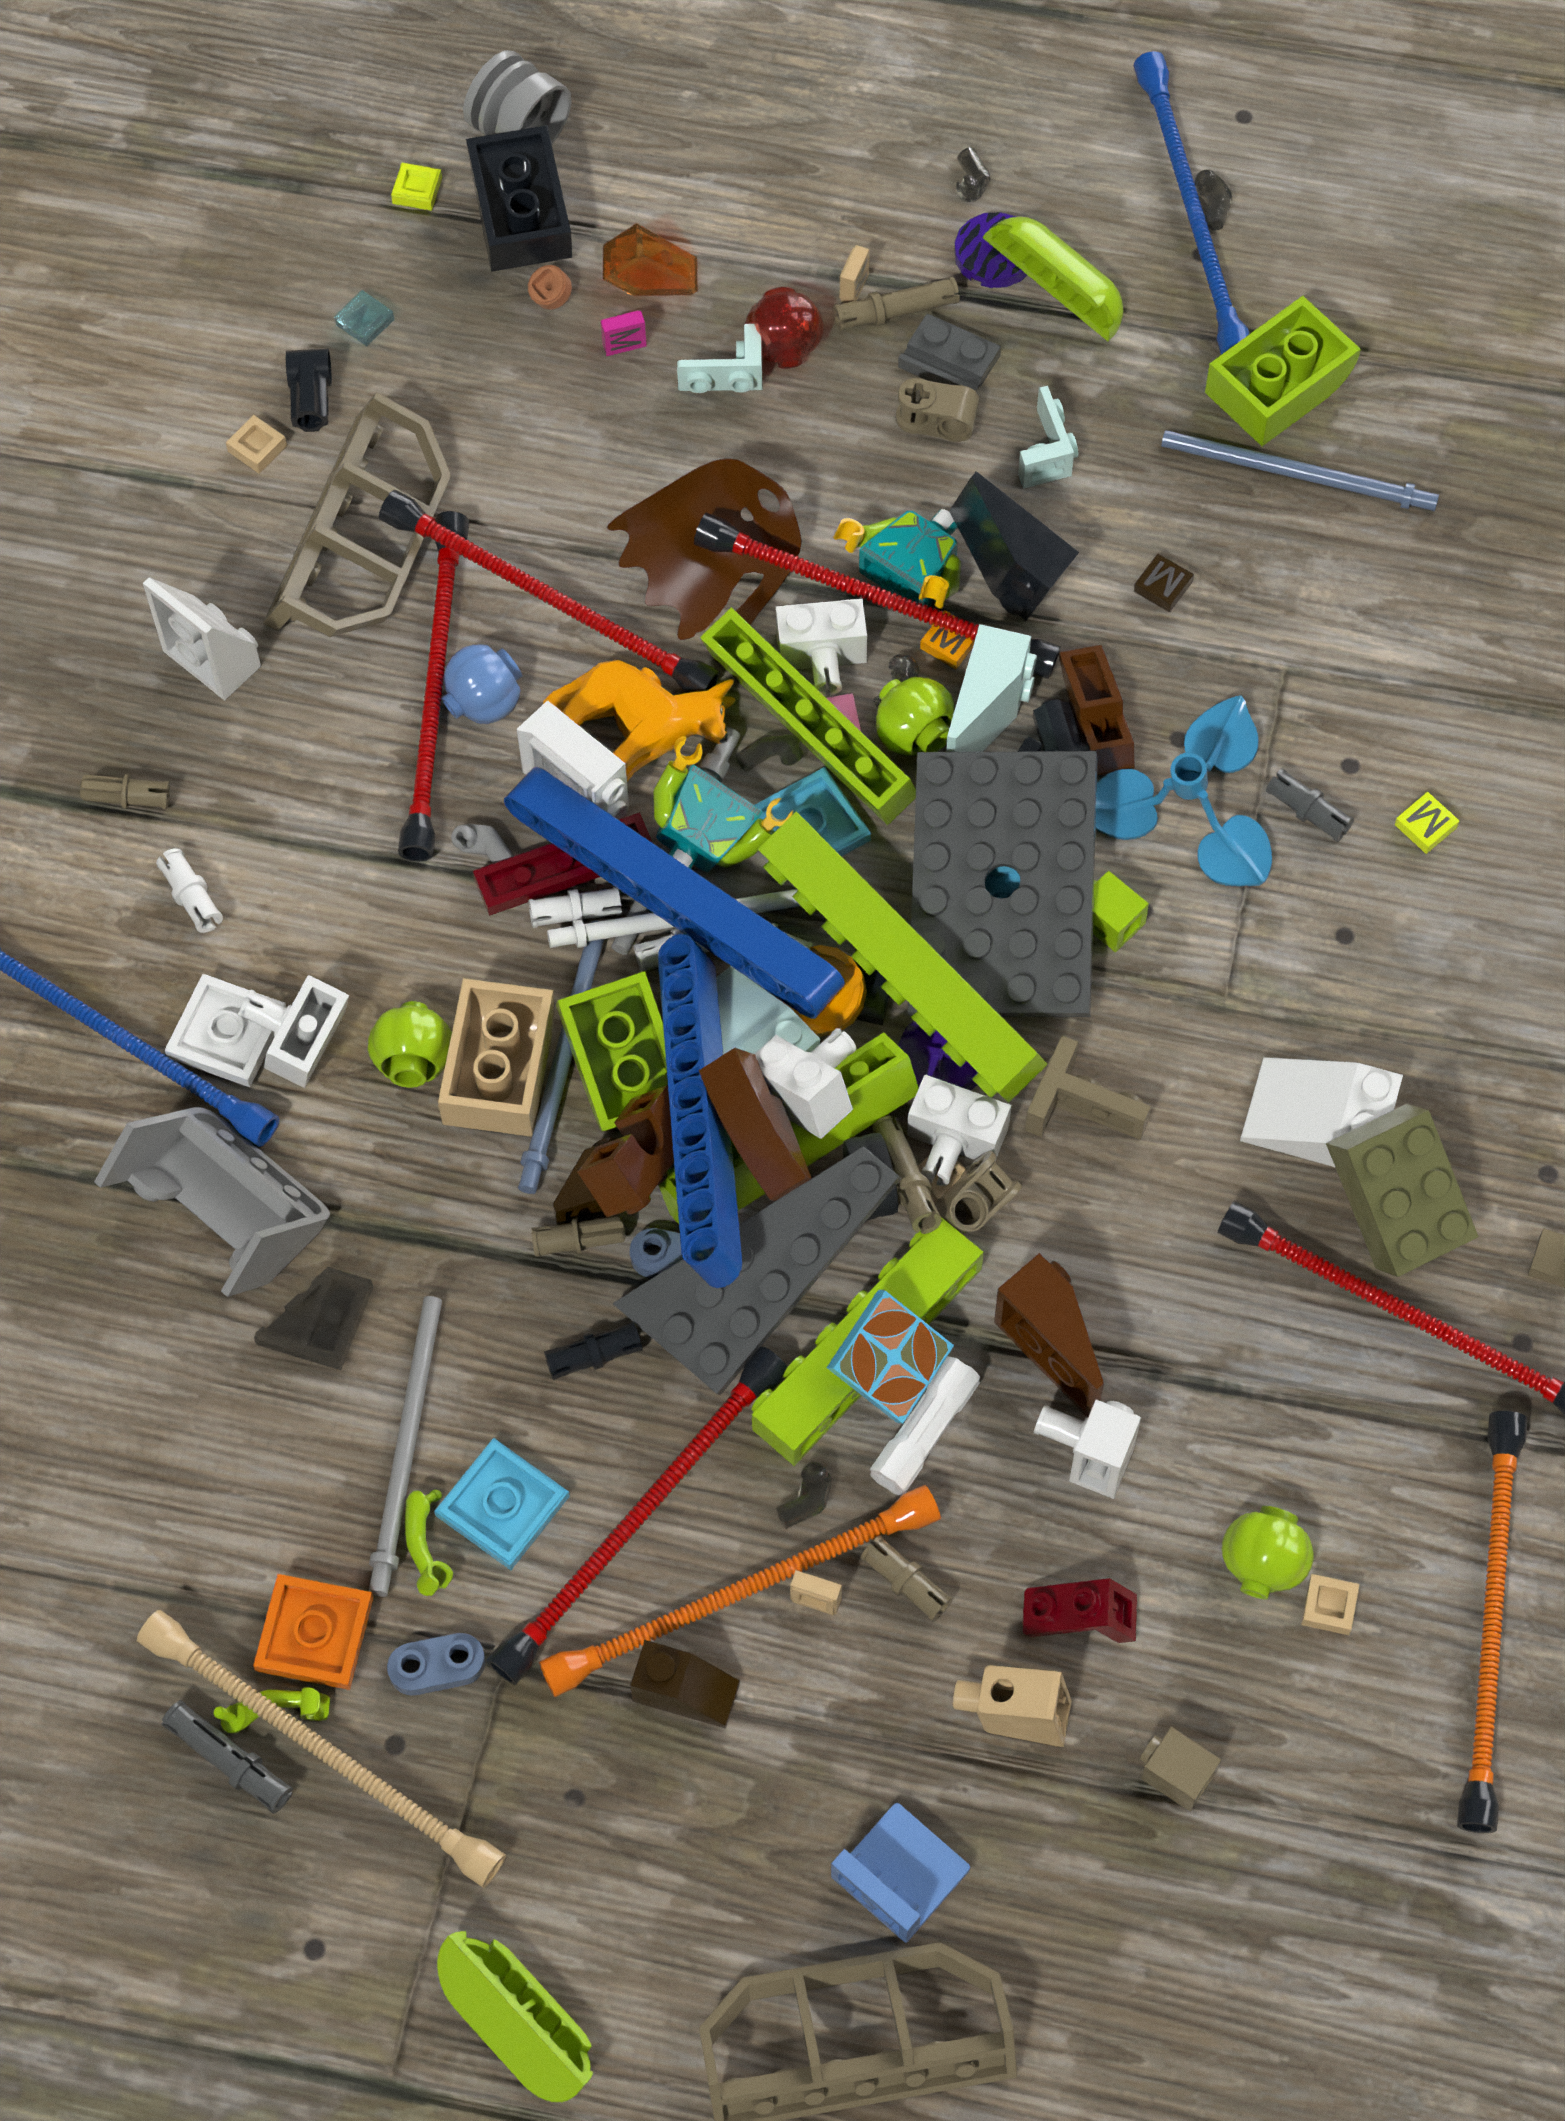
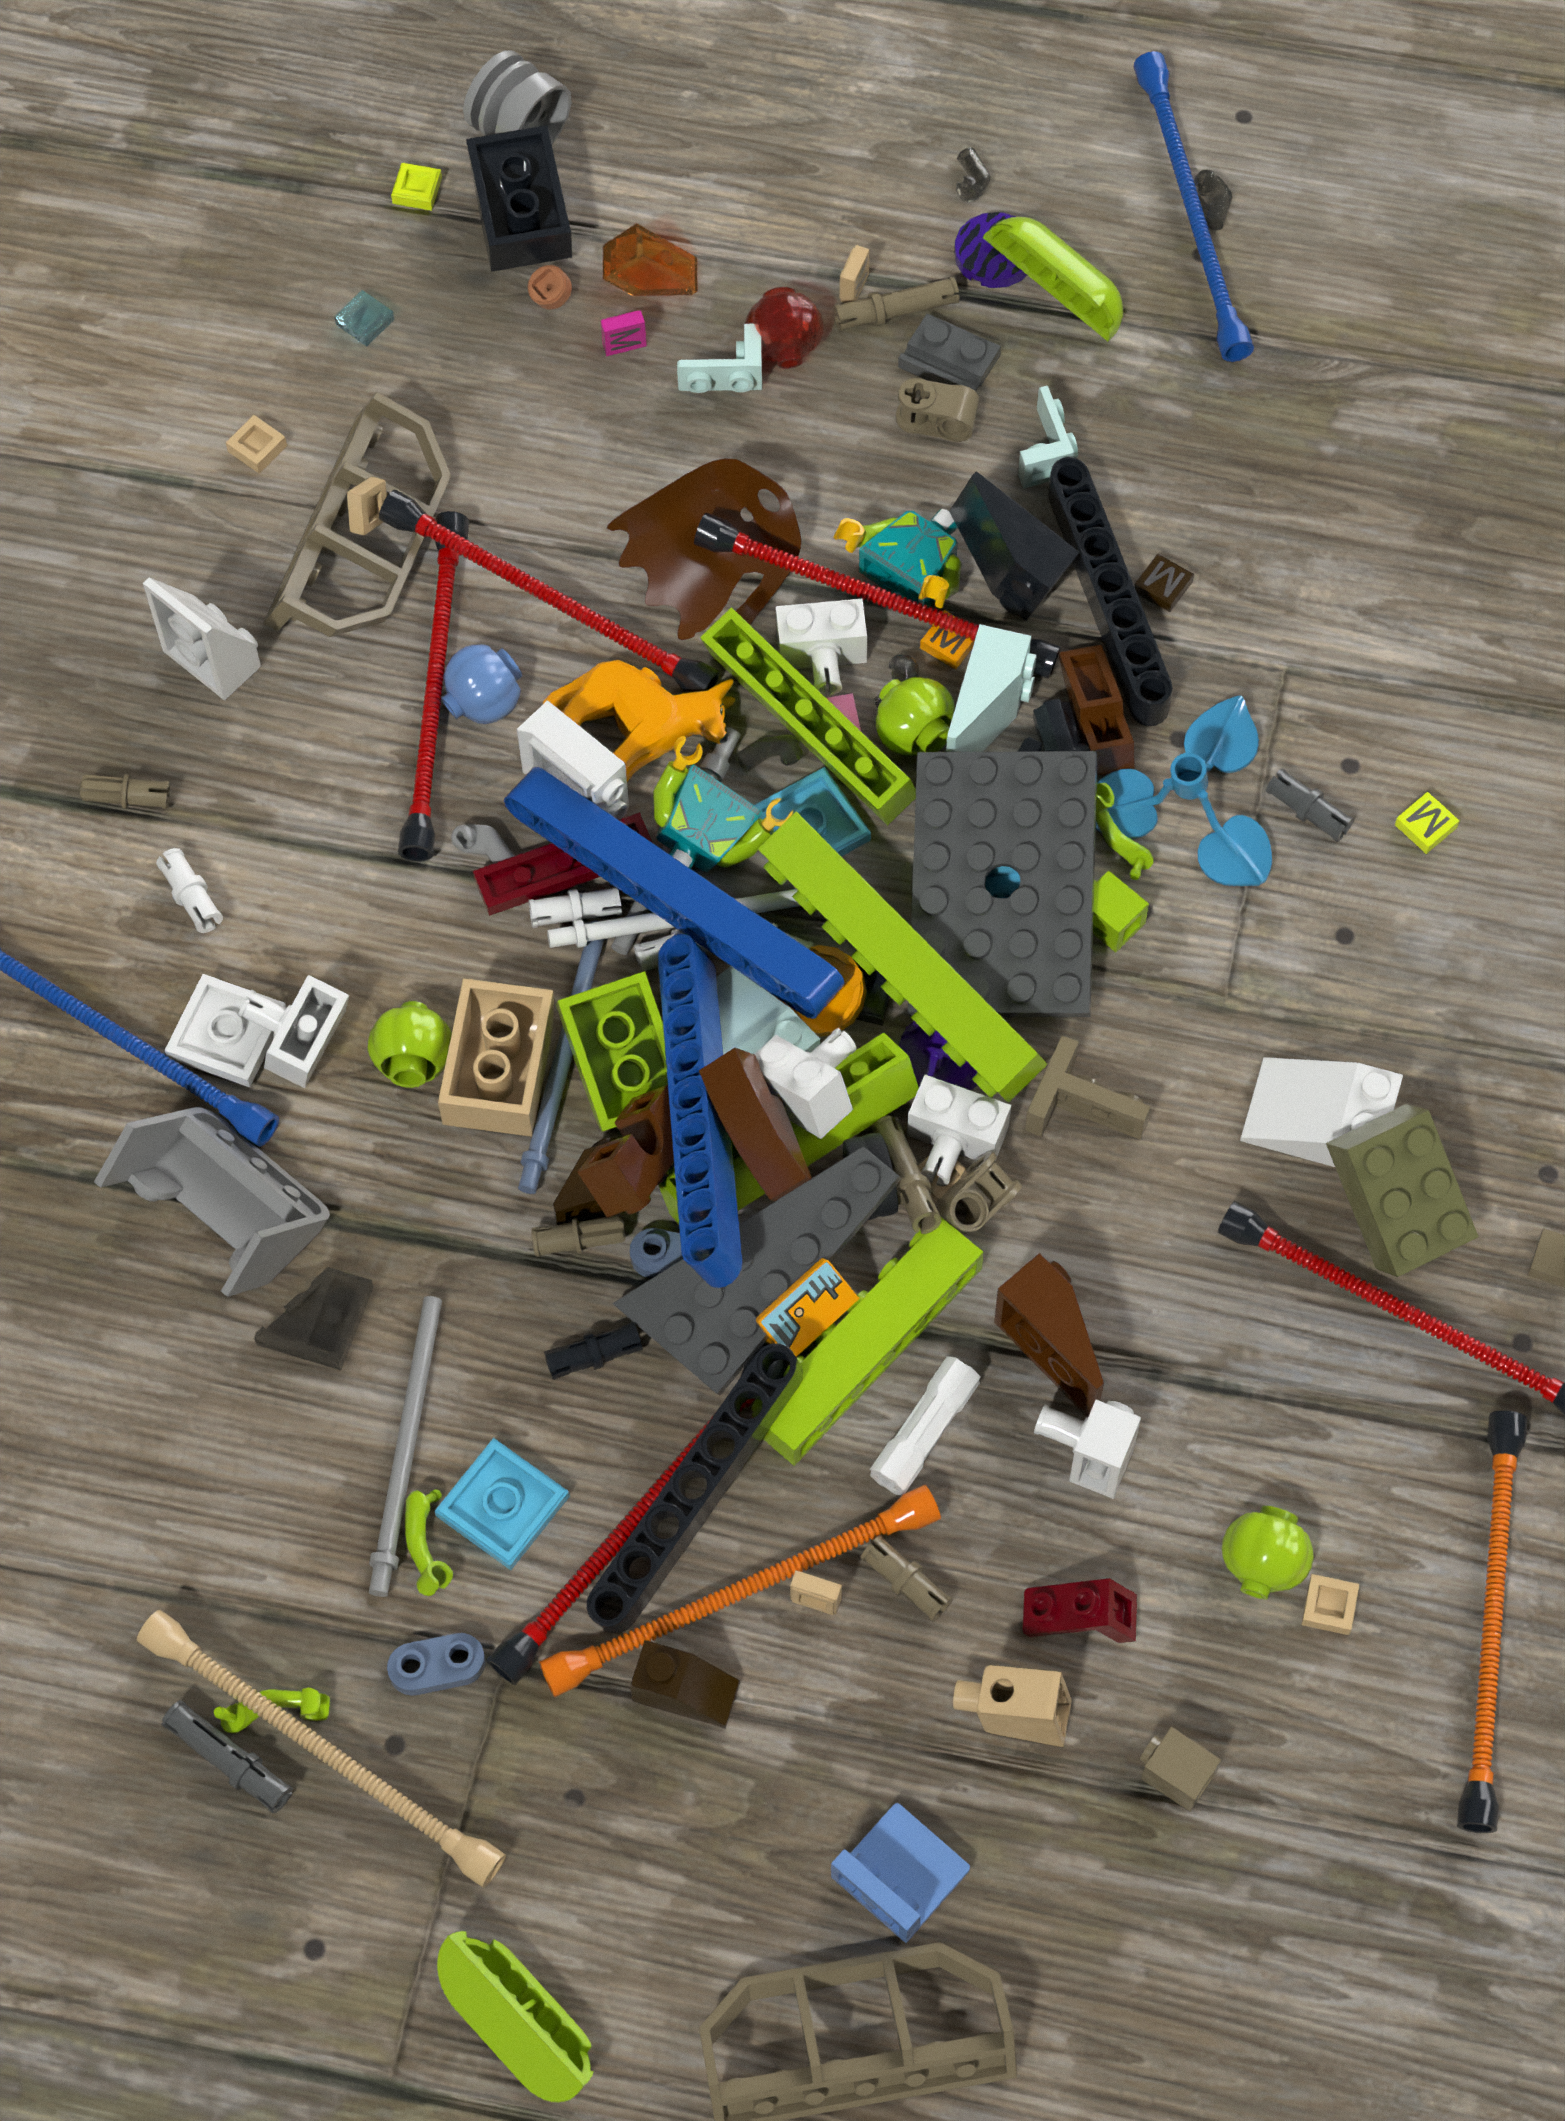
(308, 380): black piece -> none
(313, 1631): orange plate -> none
(365, 504): none -> tan tile
(694, 1512): none -> black beam
(807, 1307): none -> panel
(811, 1498): clear smoke arm -> none
(890, 1356): tile -> none
(1110, 607): none -> black beam
(1131, 851): none -> lime piece
(1281, 370): lime brick -> none
(1405, 495): sand blue bar -> none

